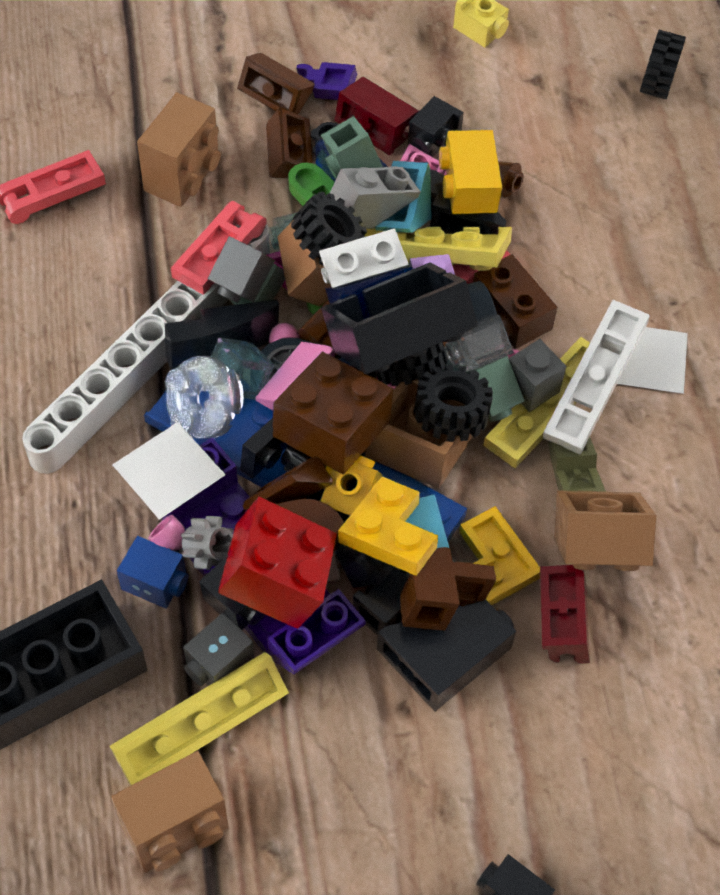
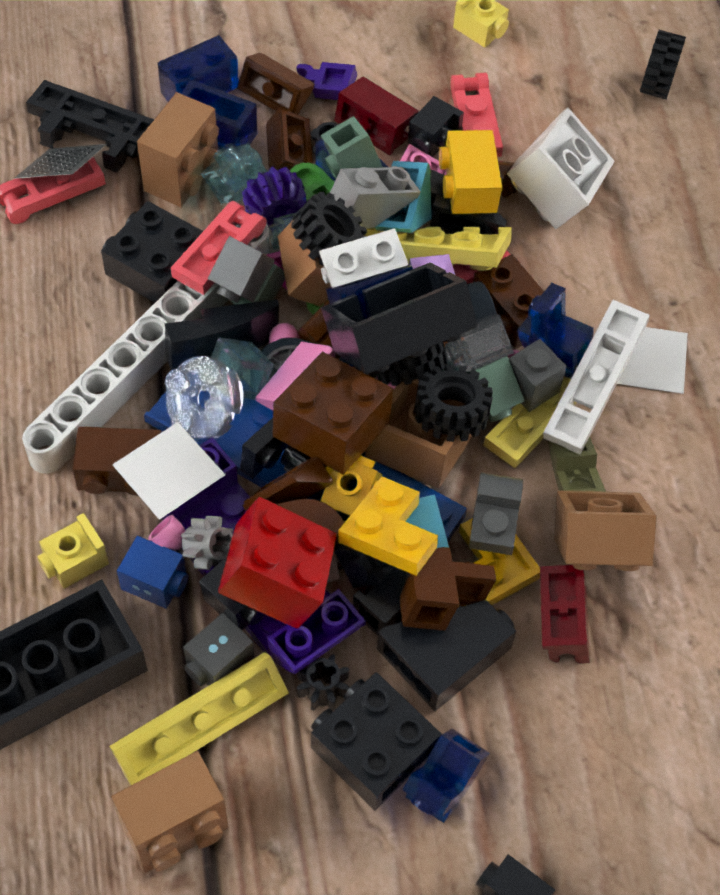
(60, 161): none -> dark grey sticker
(70, 110): none -> black hinge
(73, 552): none -> light yellow brick
(99, 449): none -> reddish brown brick
(147, 249): none -> black brick
(206, 63): none -> clear blue brick
(232, 170): none -> clear light blue brick
(234, 115): none -> clear blue brick
(274, 194): none -> dark purple gear
(315, 690): none -> black gear
(373, 739): none -> black brick
(445, 775): none -> clear blue brick
(477, 108): none -> coral plate
(496, 513): none -> dark grey brick
(559, 332): none -> clear blue brick
(561, 169): none -> white slope

